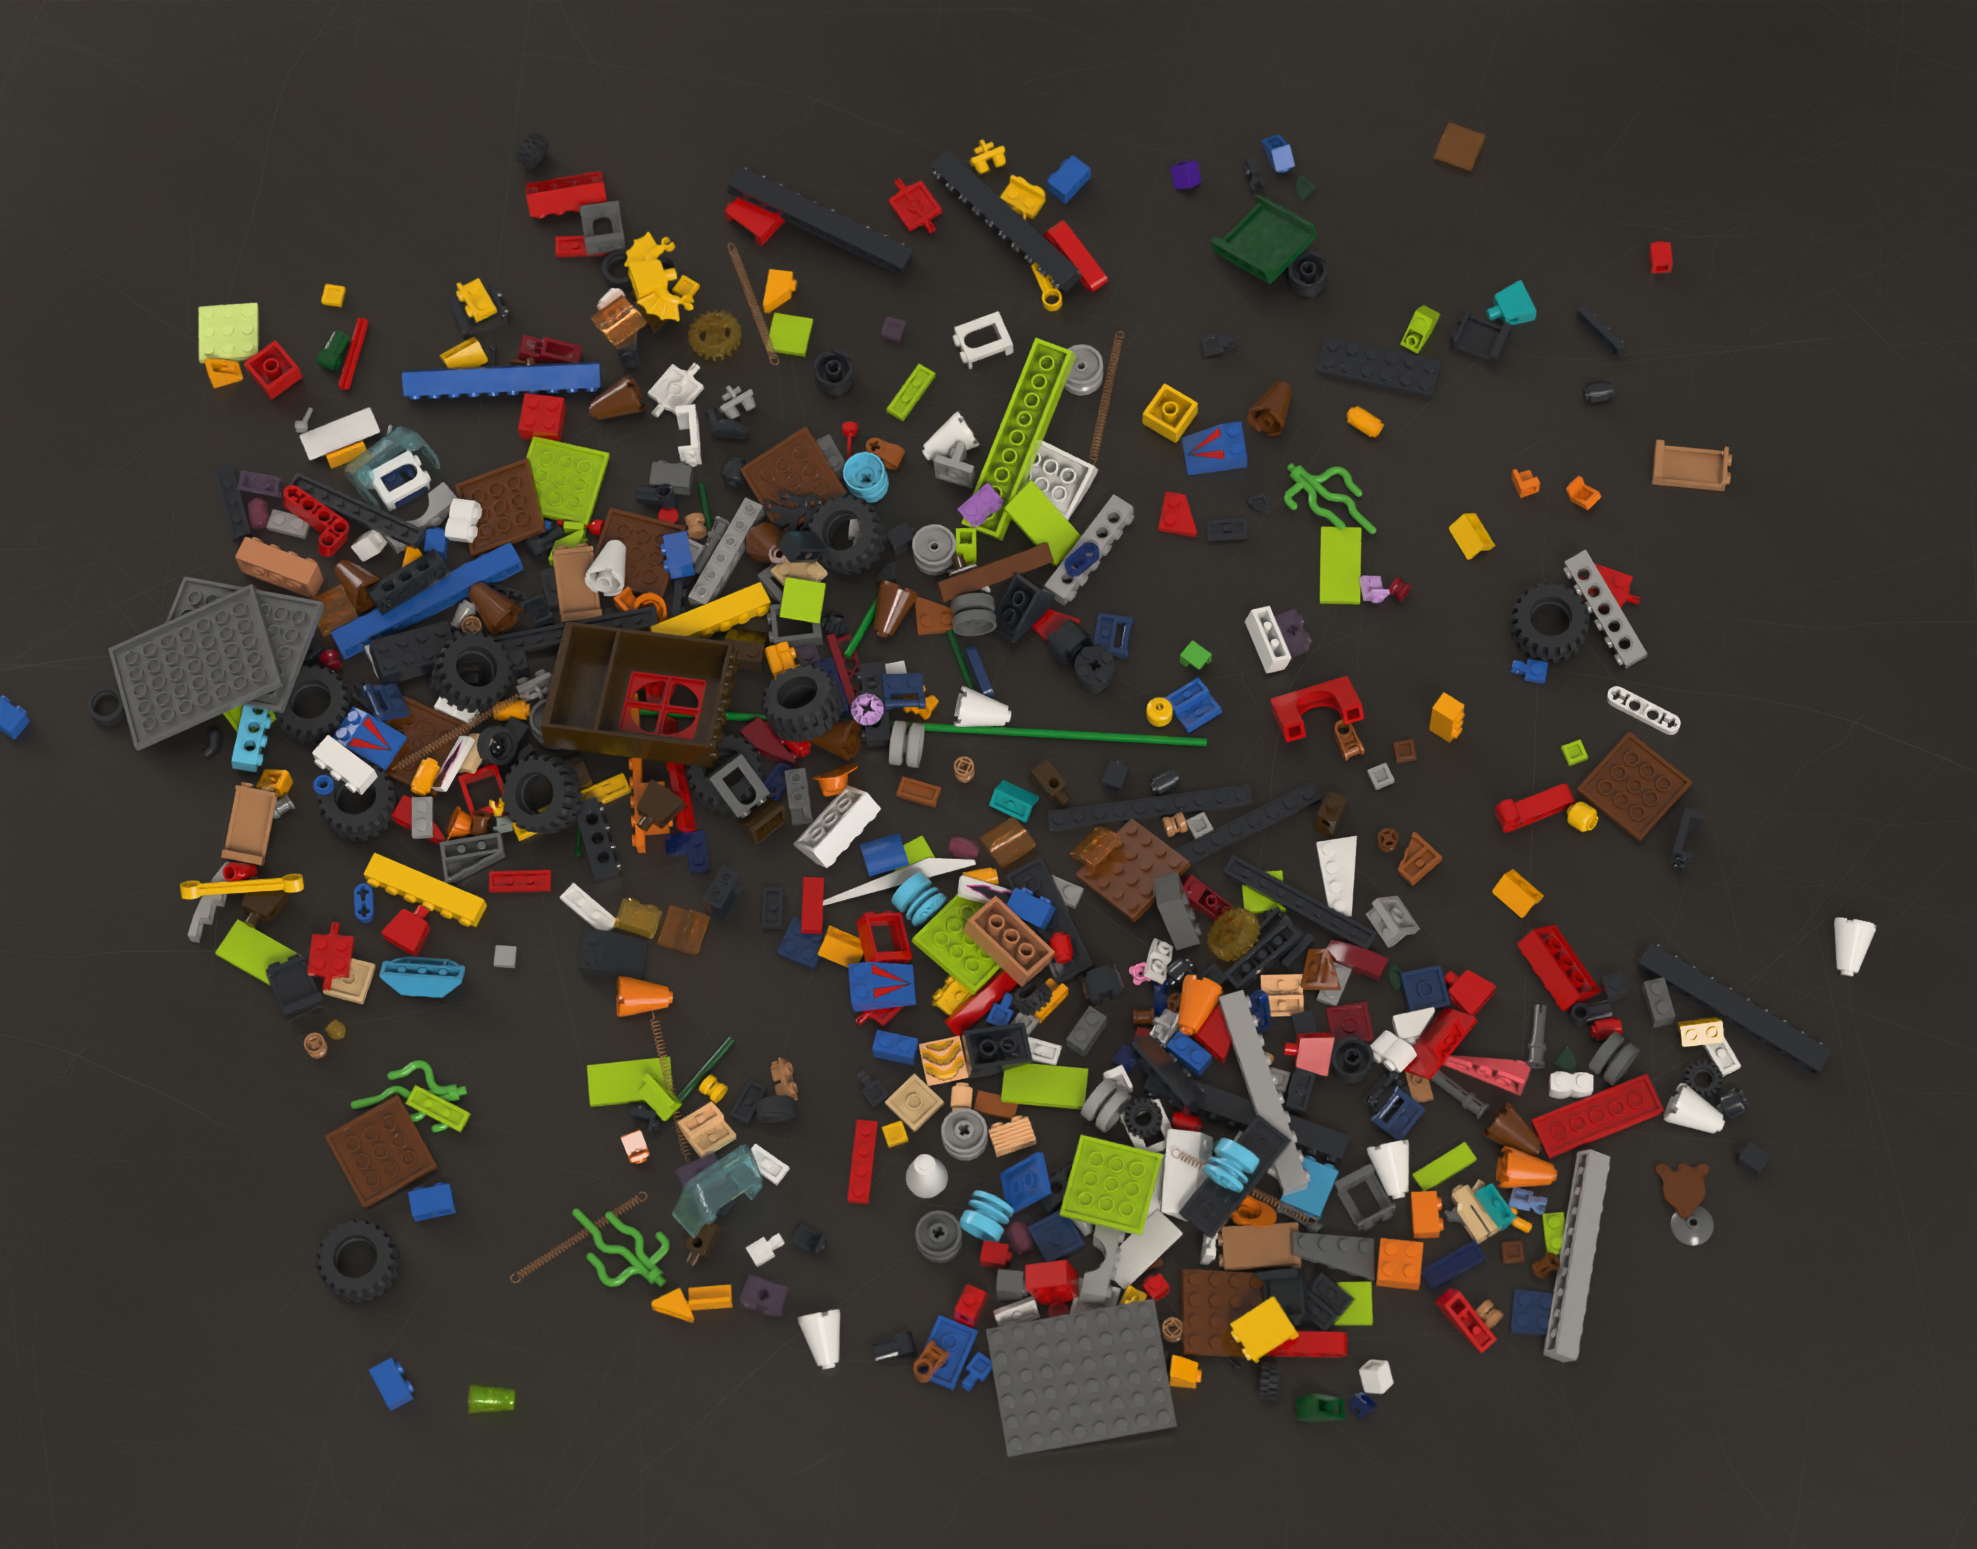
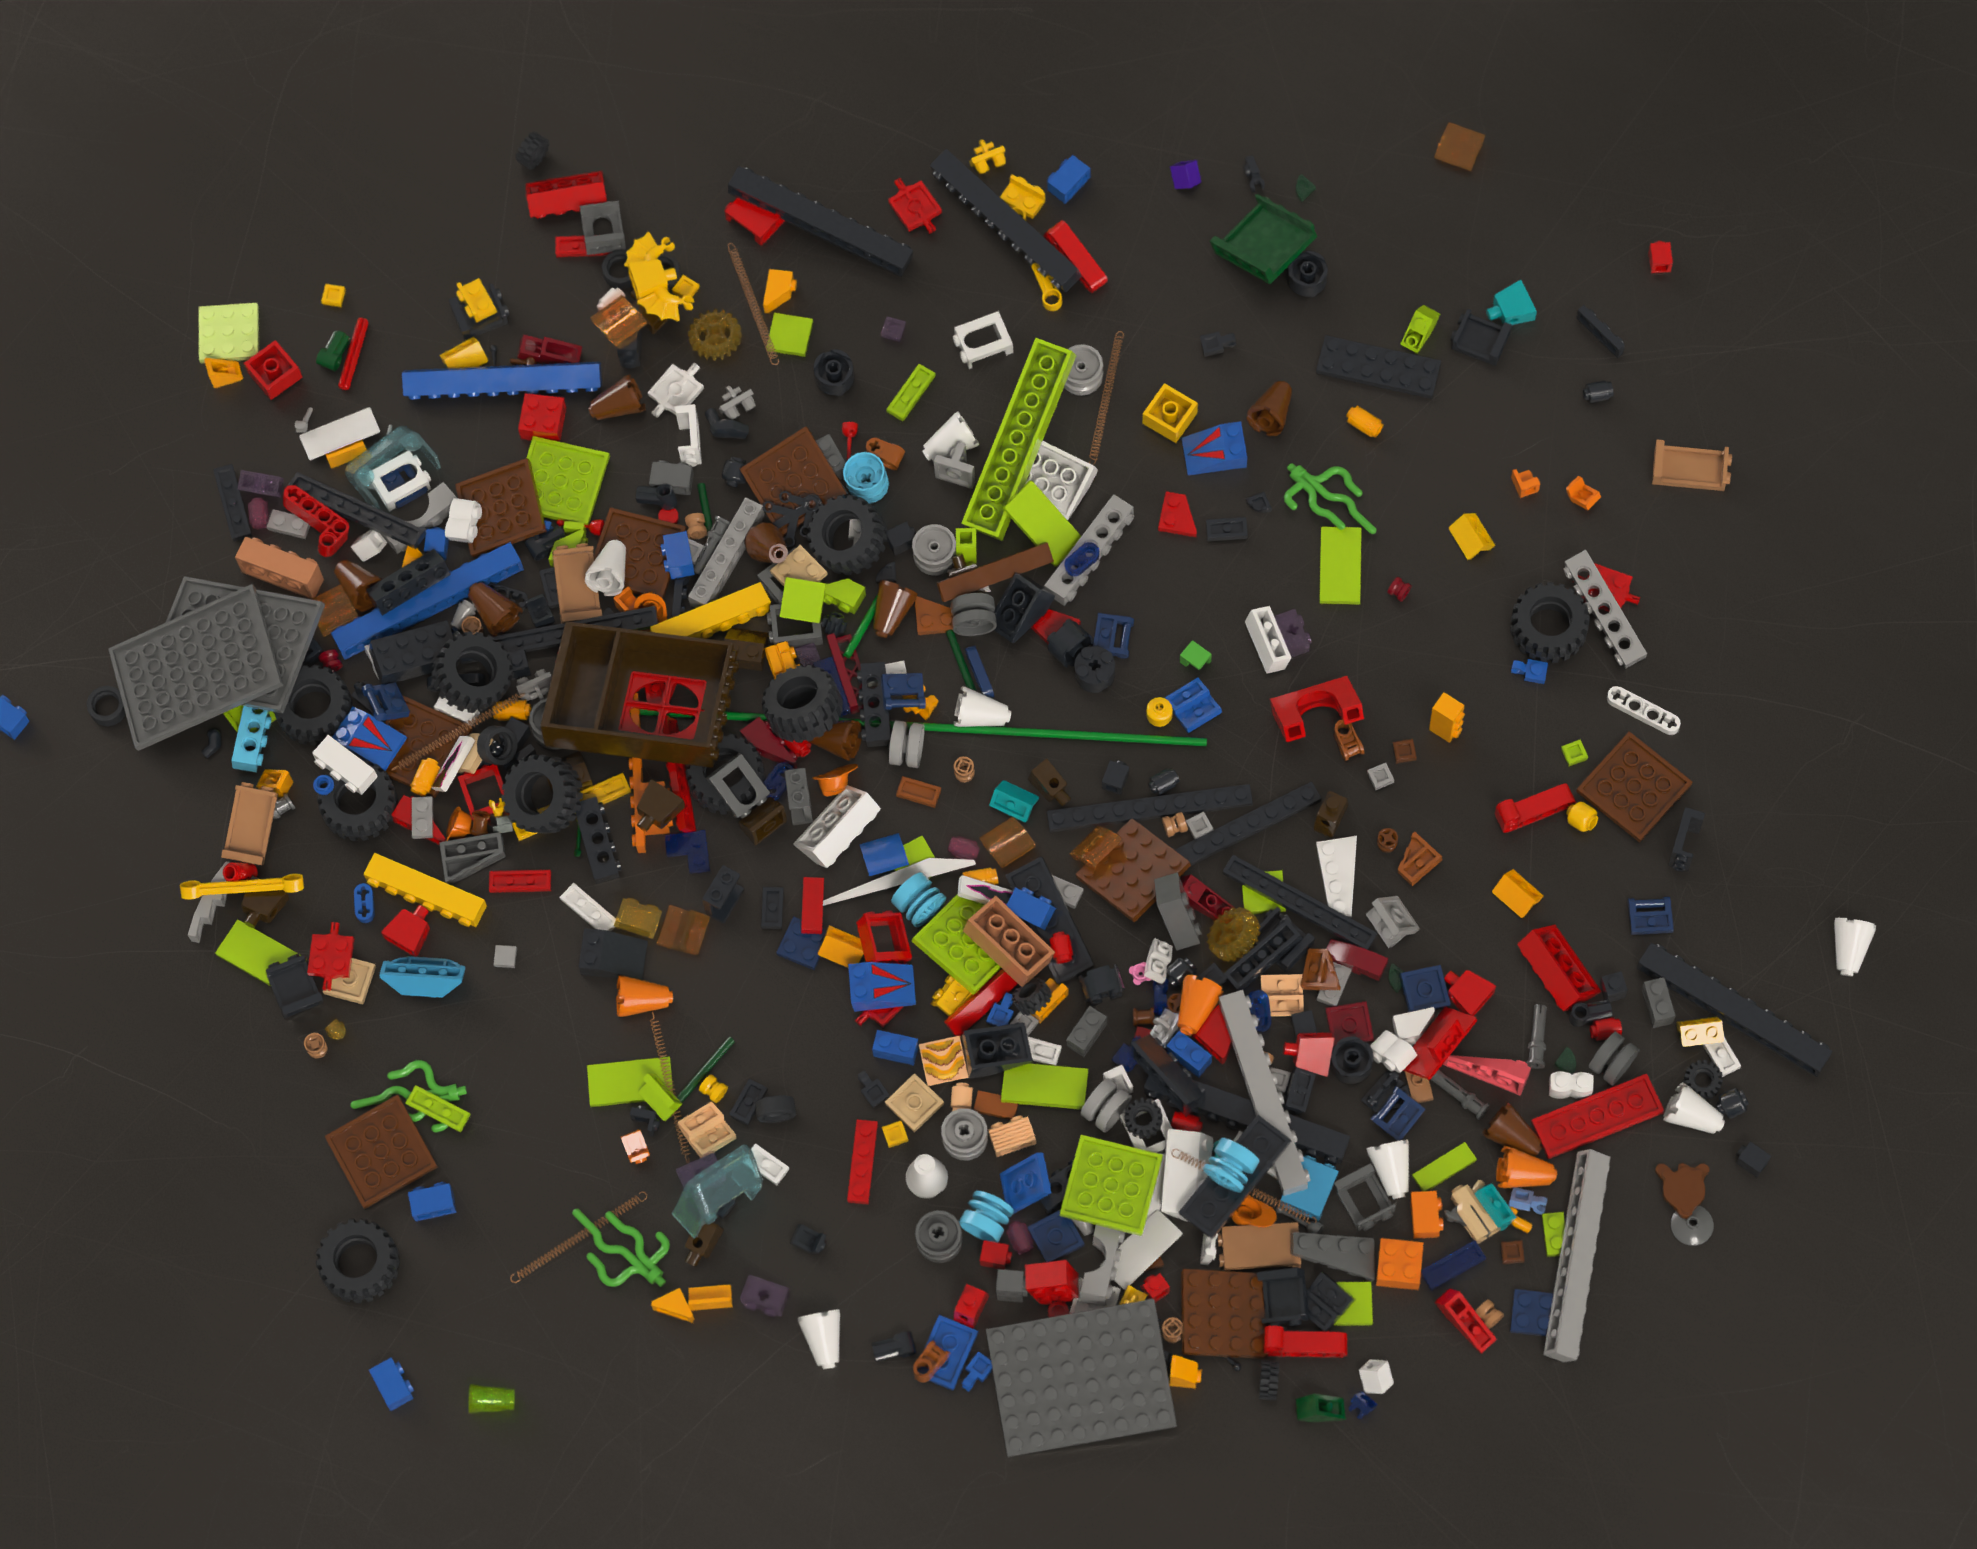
(762, 1251): white plate -> none
(783, 1071): medium nougat hinge -> none
(801, 546): black brick -> none
(845, 595): none -> lime slope
(869, 717): lavender gear -> none
(981, 505): medium lavender brick -> none
(1017, 1312): white plate -> none
(1263, 1329): yellow panel -> none
(1278, 153): slope -> none
(1372, 589): lavender bracket -> none
(1545, 1265): reddish brown bush -> none
(1652, 921): none -> dark blue plate

